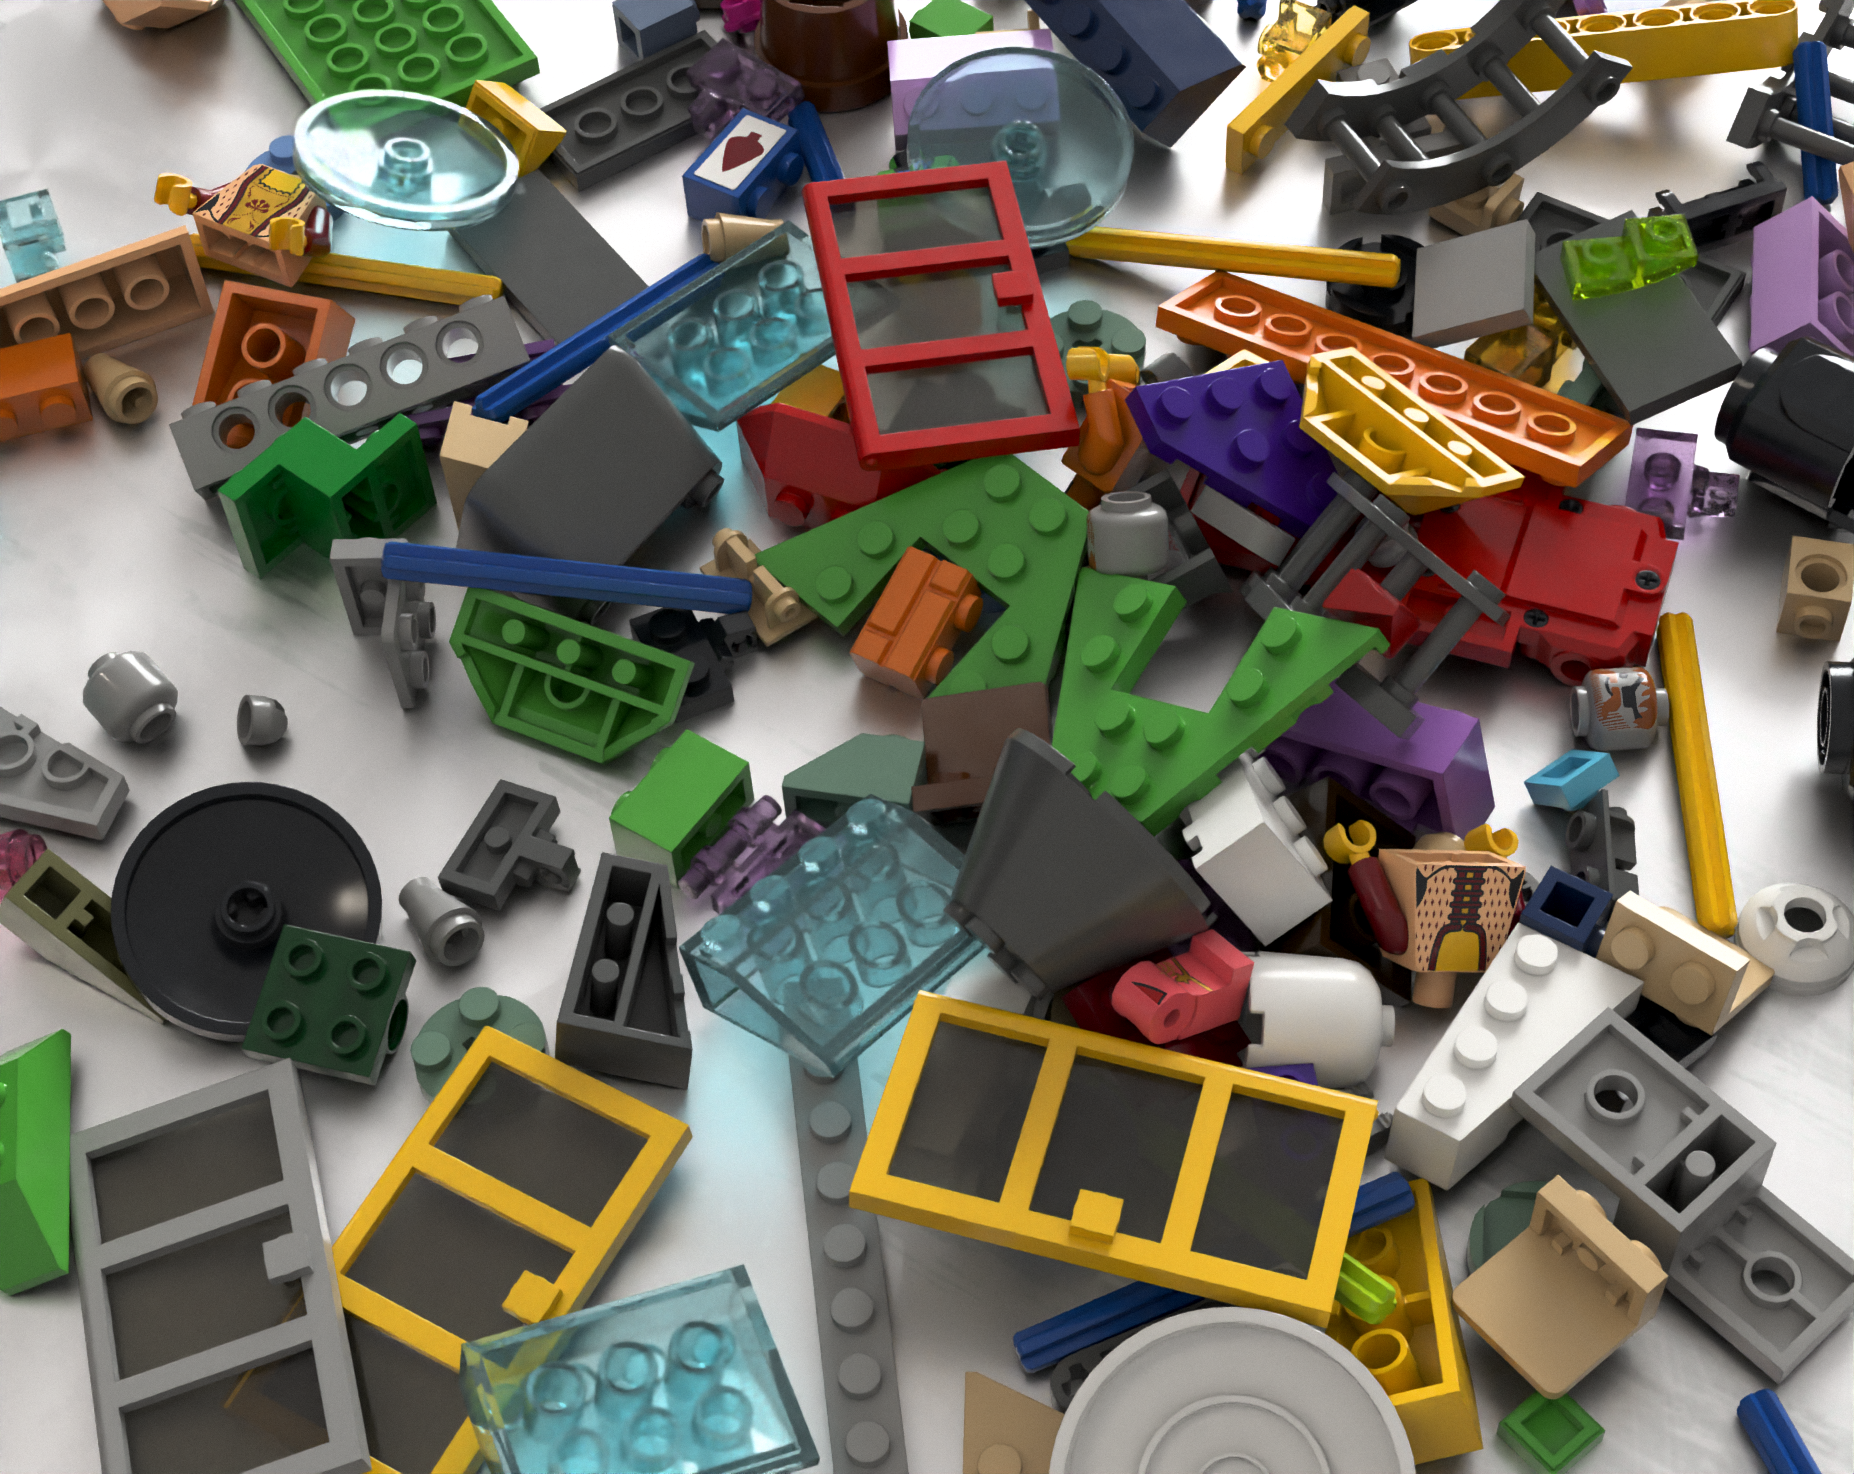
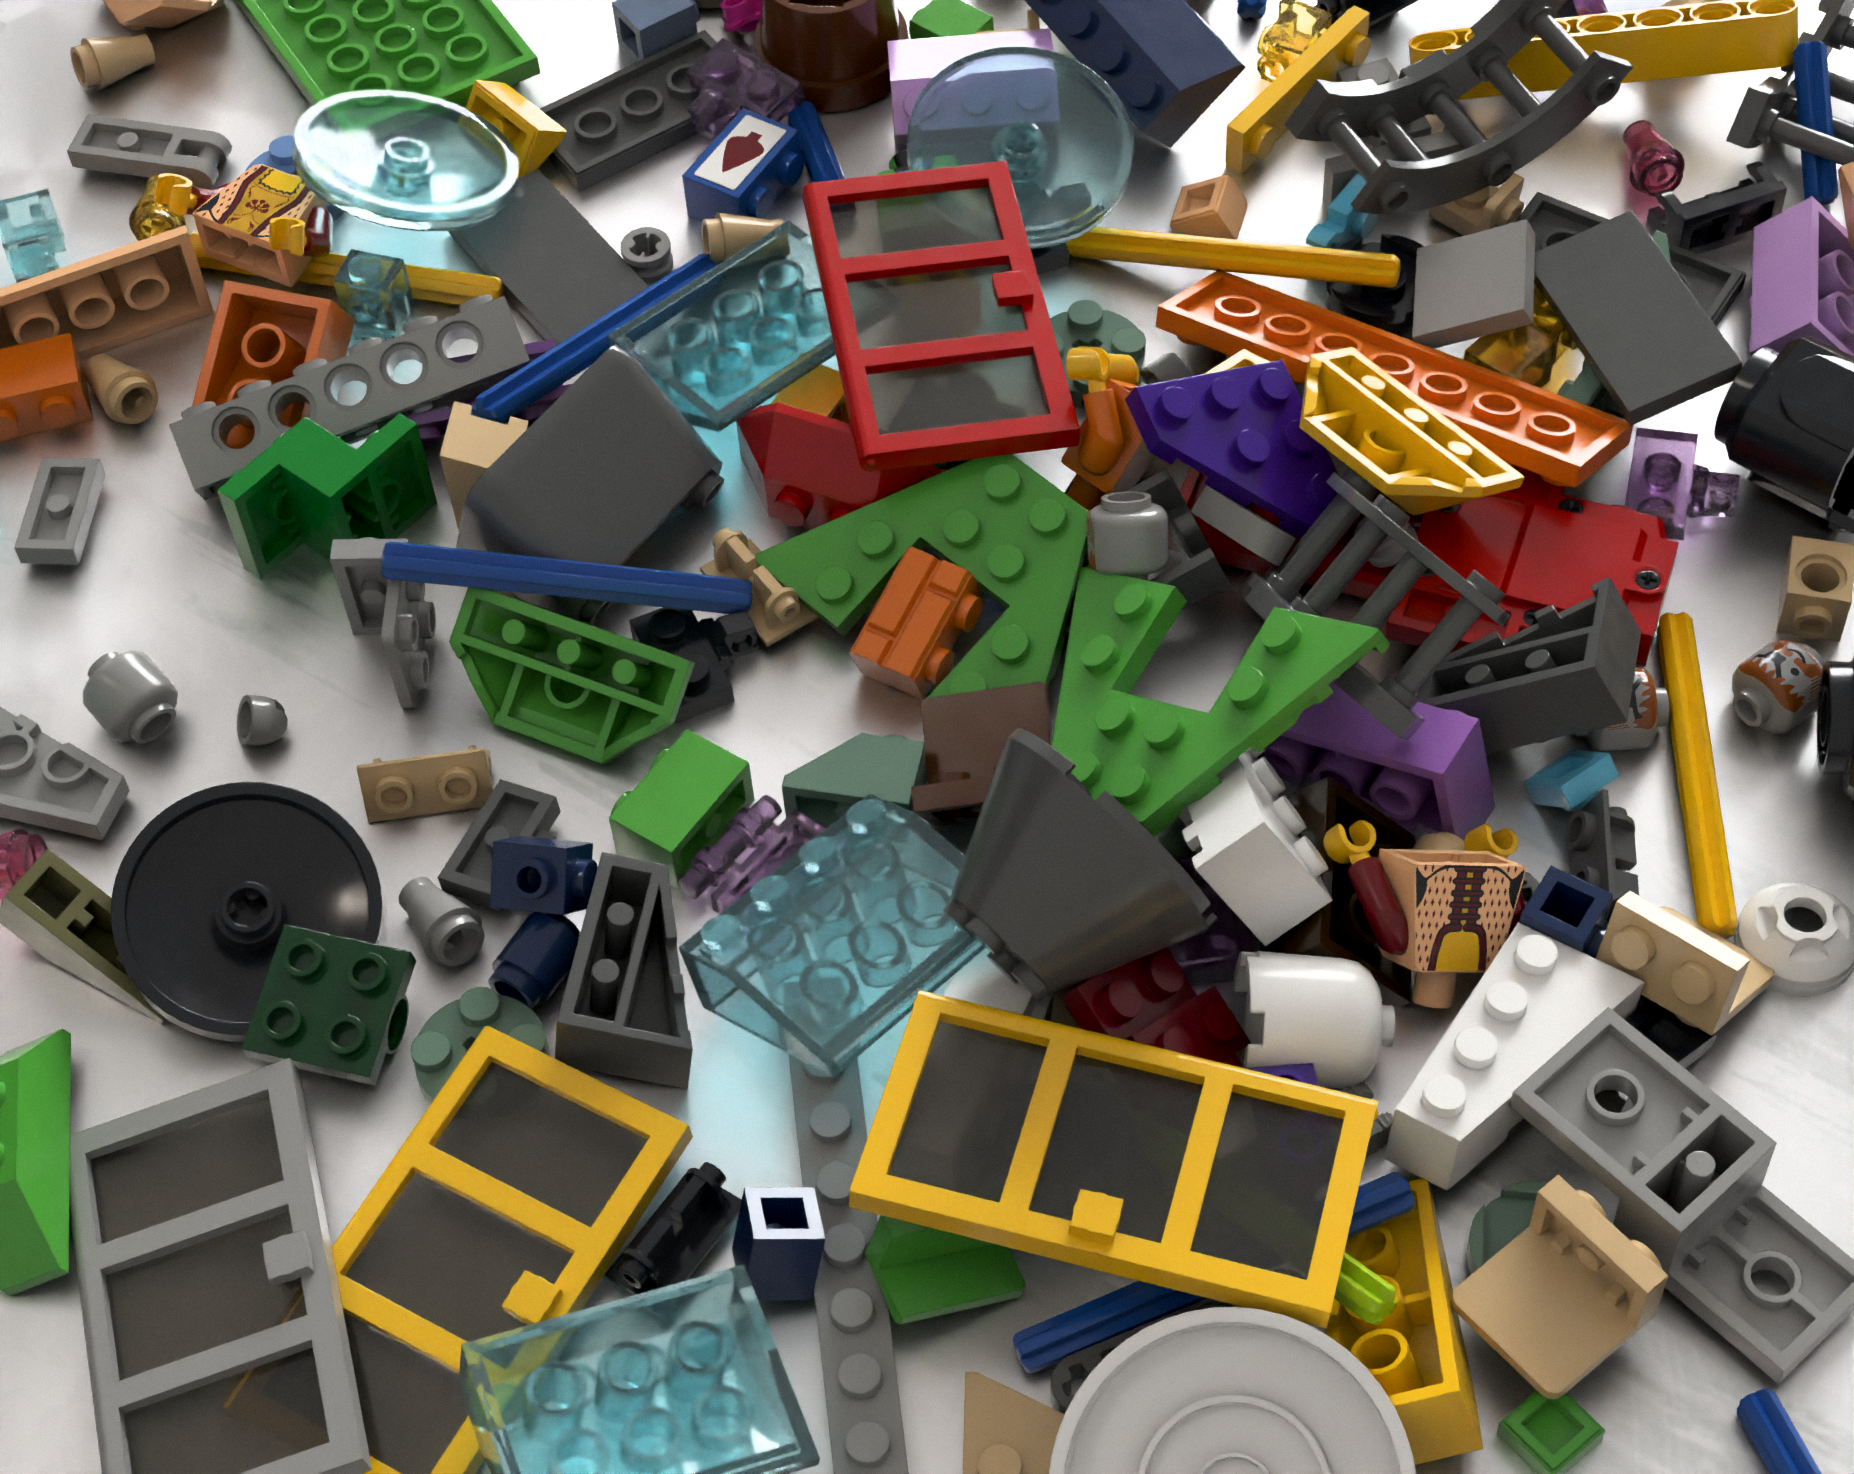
(60, 511): none -> light grey plate
(110, 59): none -> tan cone
(149, 149): none -> light grey plate
(151, 218): none -> clear yellow cone
(375, 294): none -> clear light blue brick
(426, 784): none -> tan hinge
(535, 959): none -> dark blue brick
(542, 875): none -> dark blue brick
(650, 241): none -> light grey bush
(678, 1233): none -> black hinge
(779, 1241): none -> dark blue brick
(937, 1271): none -> bright green panel
(1185, 991): coral leg -> none
(1210, 209): none -> light nougat slope
(1342, 219): none -> medium azure plate
(1367, 603): red slope -> none
(1548, 679): none -> dark grey wedge
(1643, 255): clear neon green slope -> none
(1651, 159): none -> clear pink cone
(1778, 685): none -> light grey head

